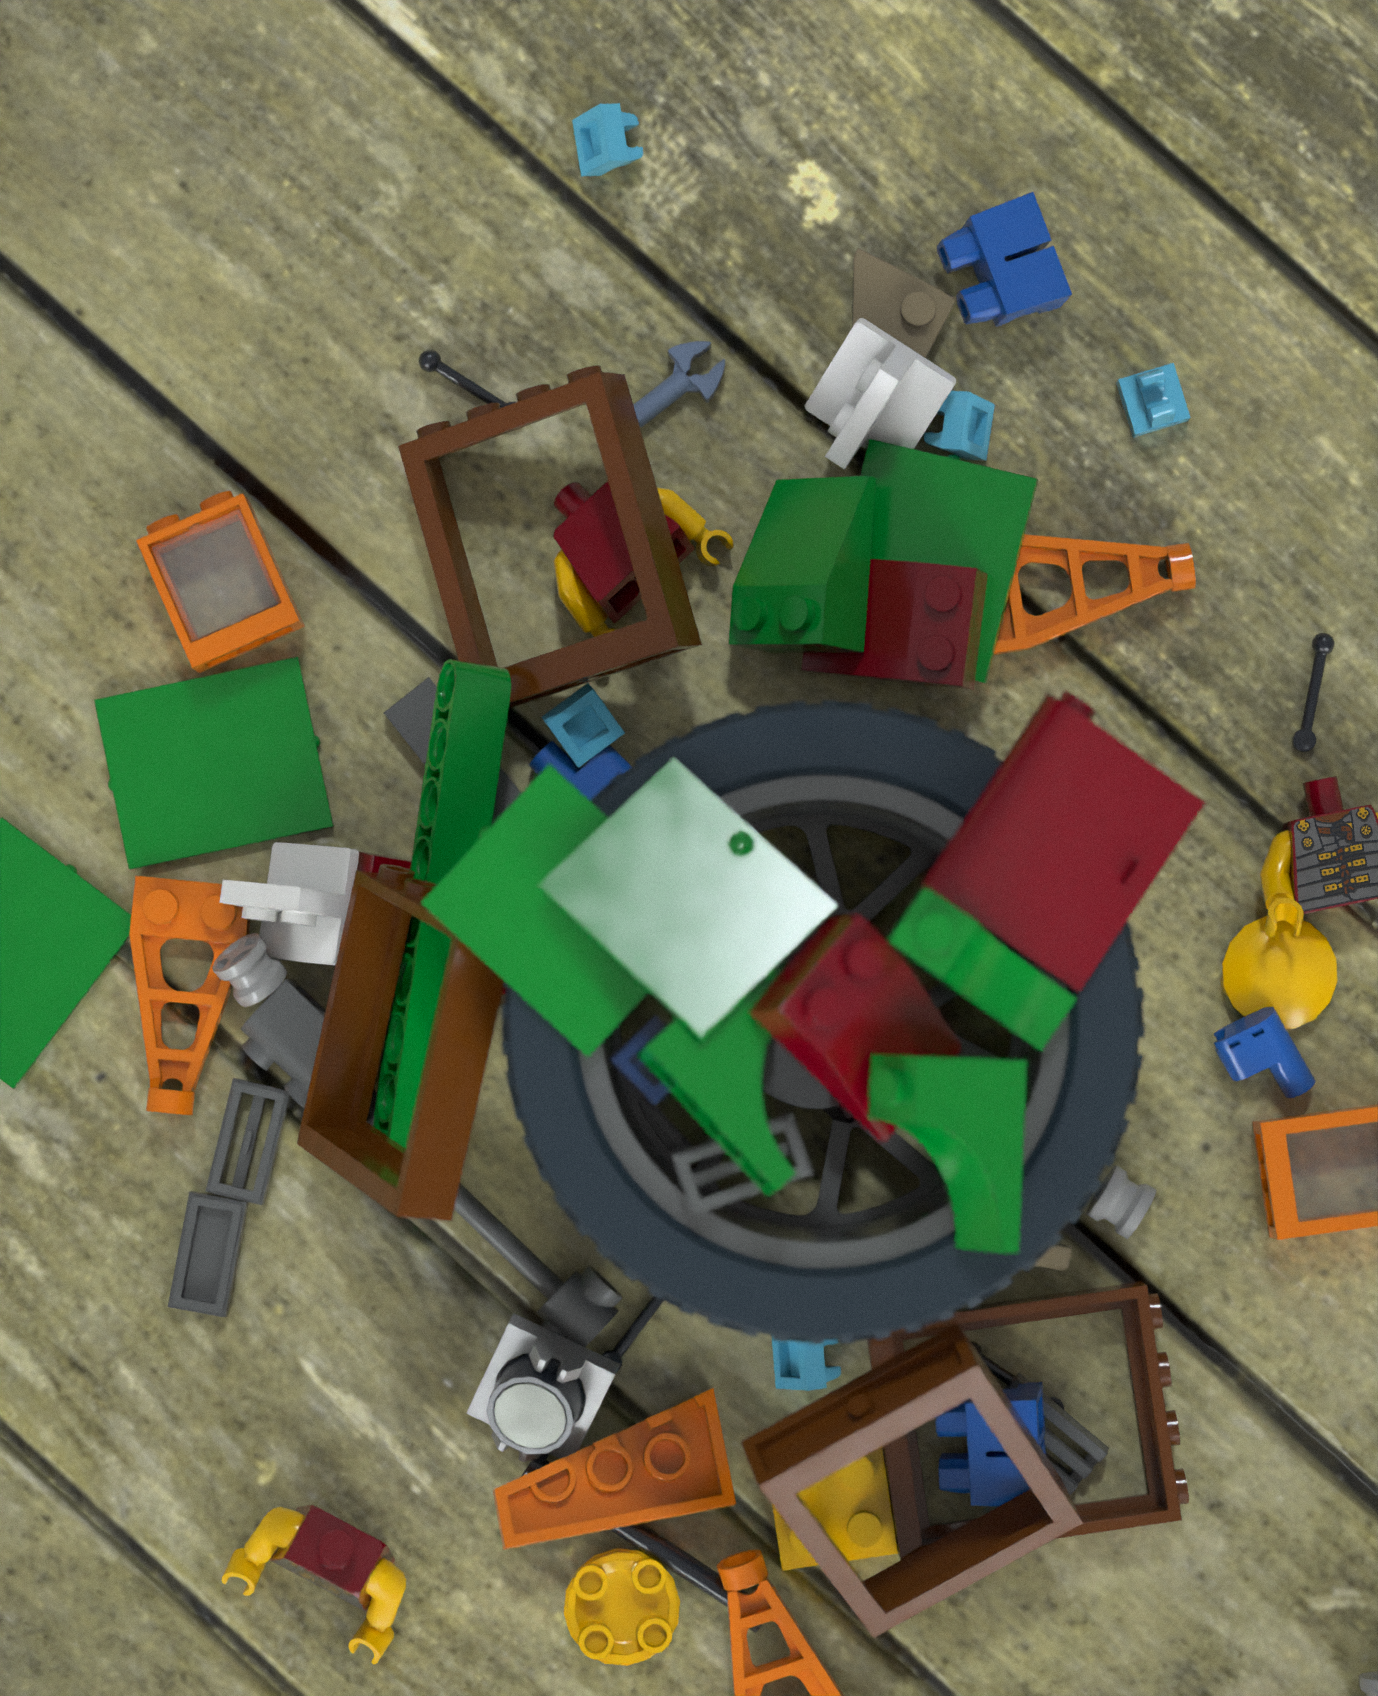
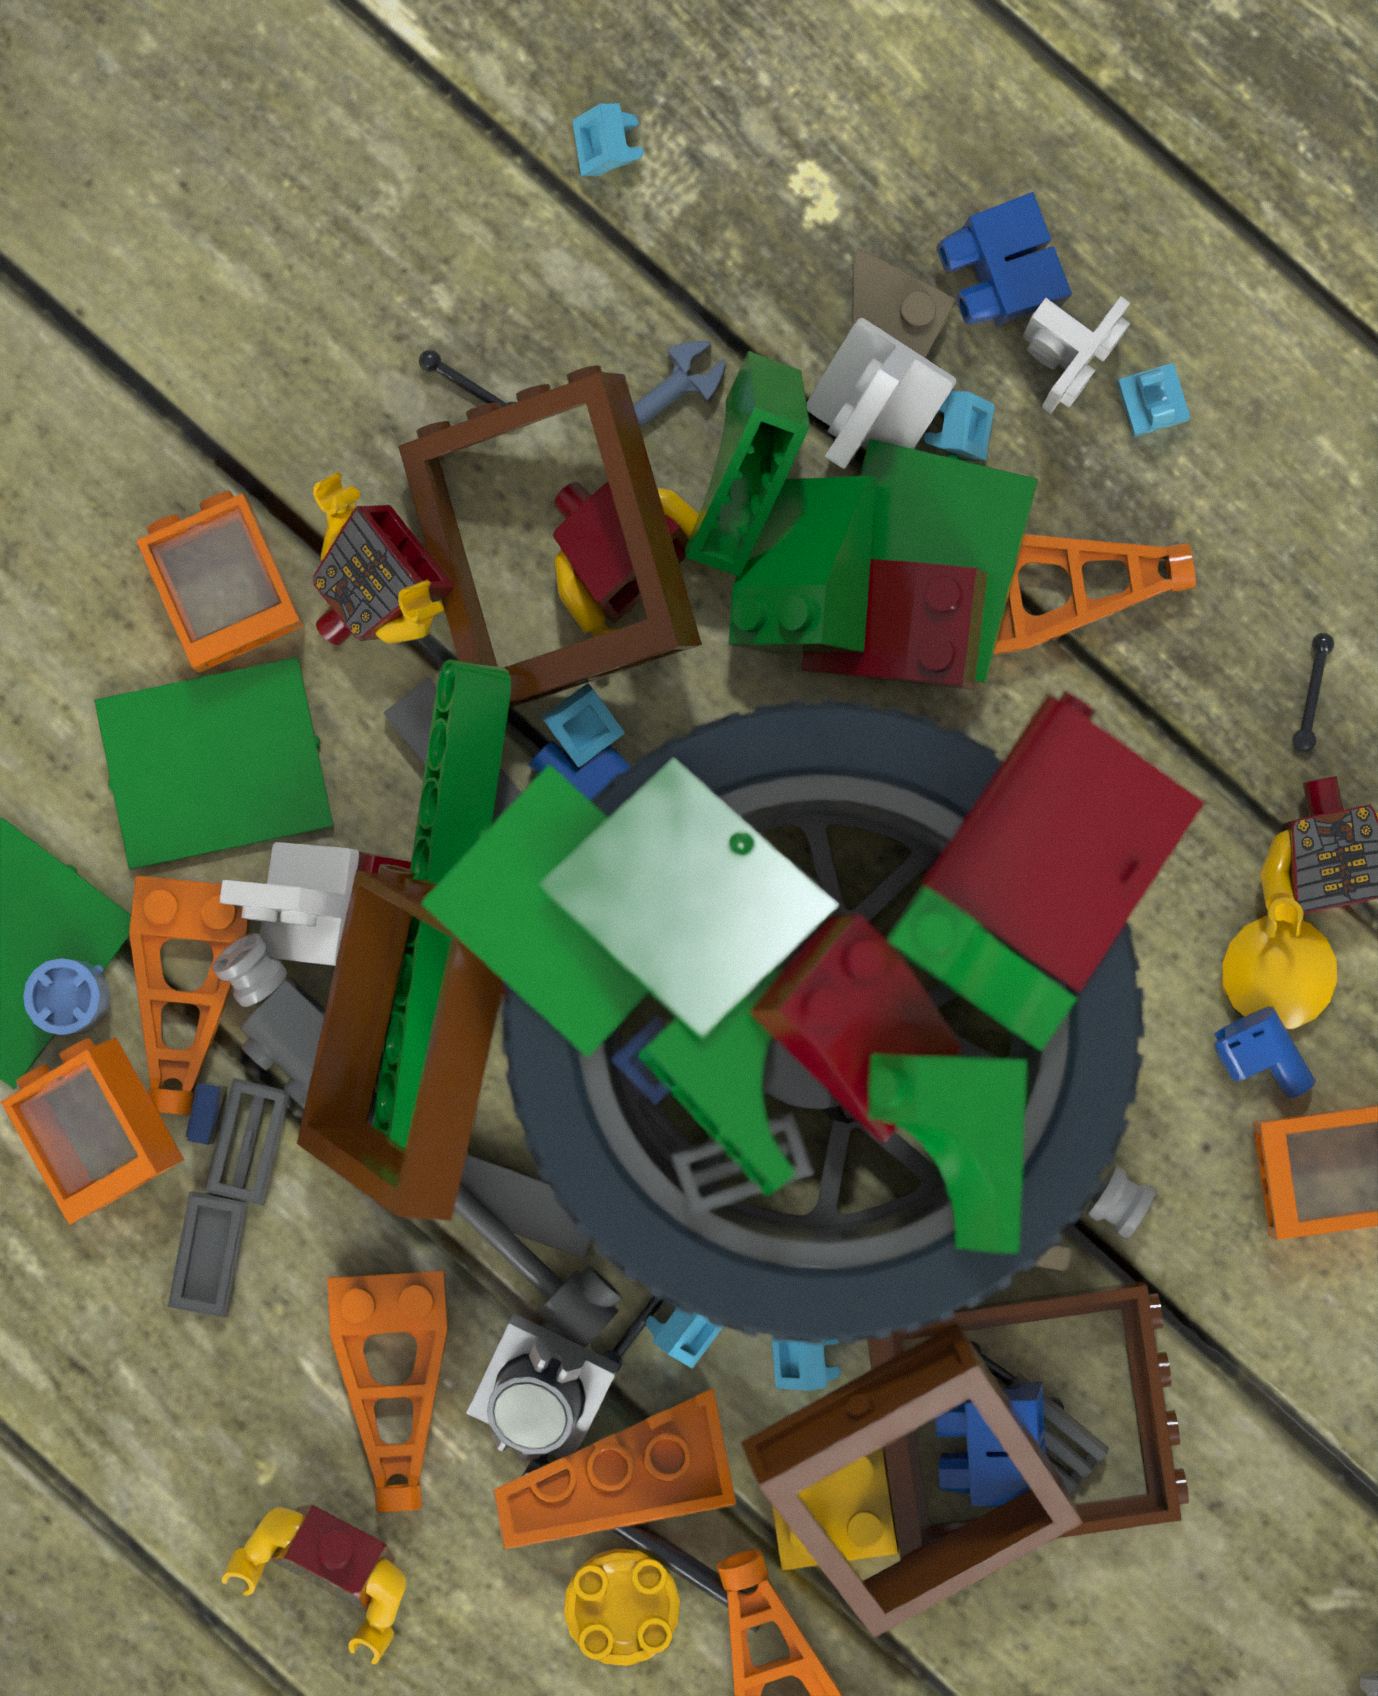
(66, 996): none -> medium blue piece
(87, 1123): none -> window
(206, 1113): none -> dark blue tile
(373, 572): none -> torso
(391, 1305): none -> orange plate
(523, 1205): none -> dark grey tile
(683, 1335): none -> medium azure tile
(757, 449): none -> green arch
(1064, 341): none -> white bracket

